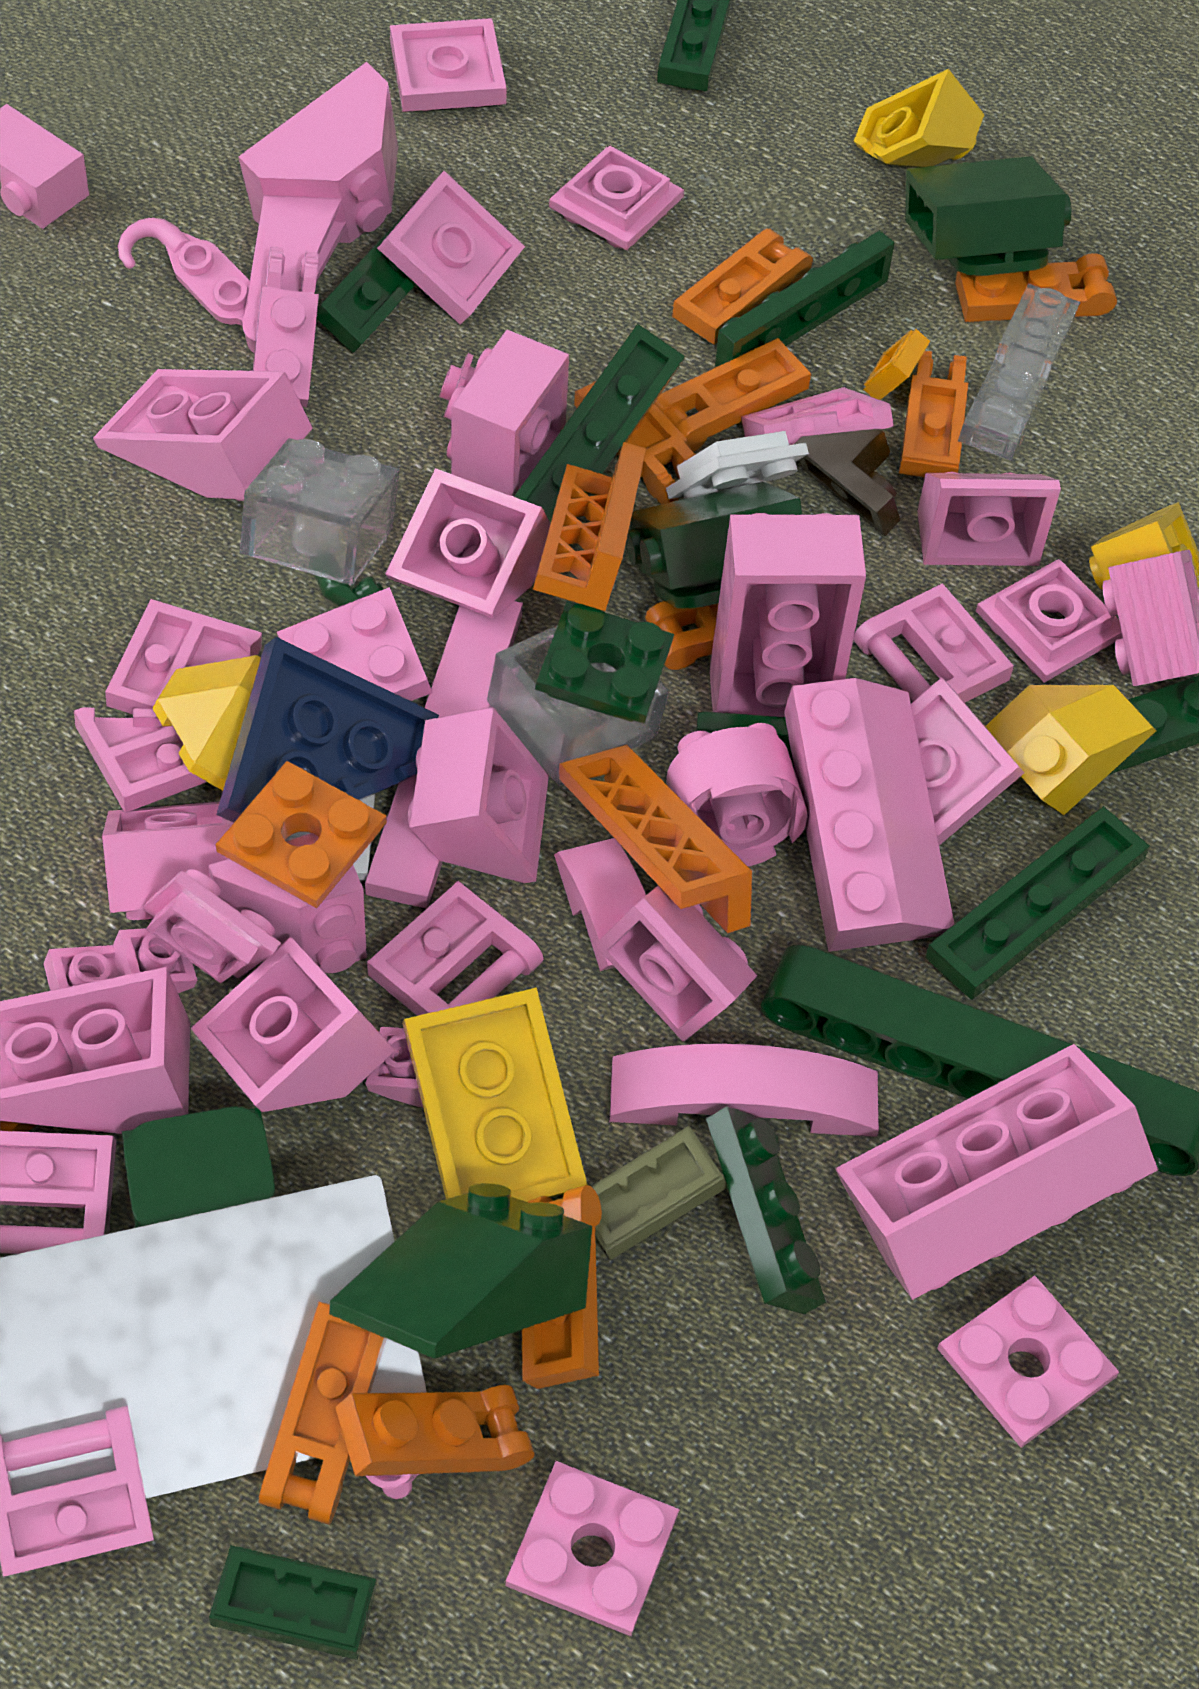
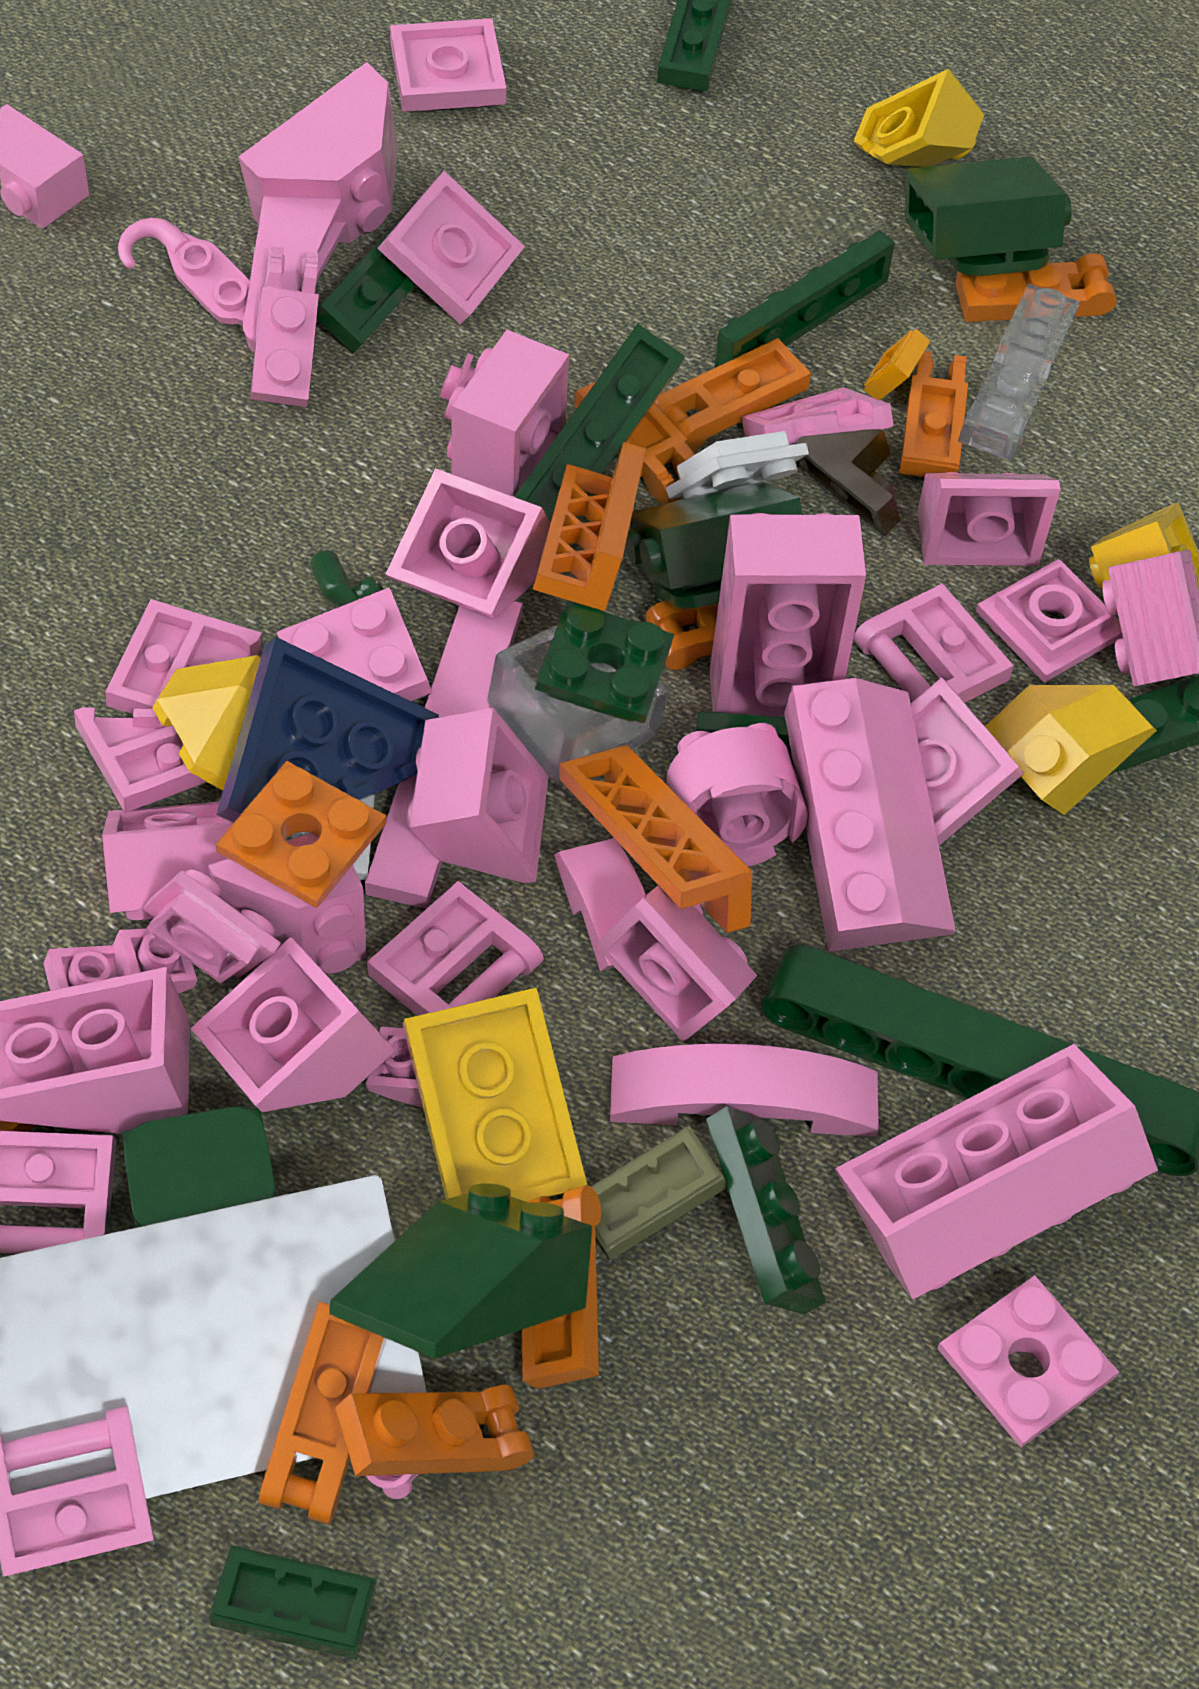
(207, 427): bright pink slope -> none
(319, 510): clear brick -> none
(583, 1506): bright pink piece -> none
(621, 218): bright pink piece -> none
(740, 284): orange plate -> none
(1036, 902): dark green plate -> none

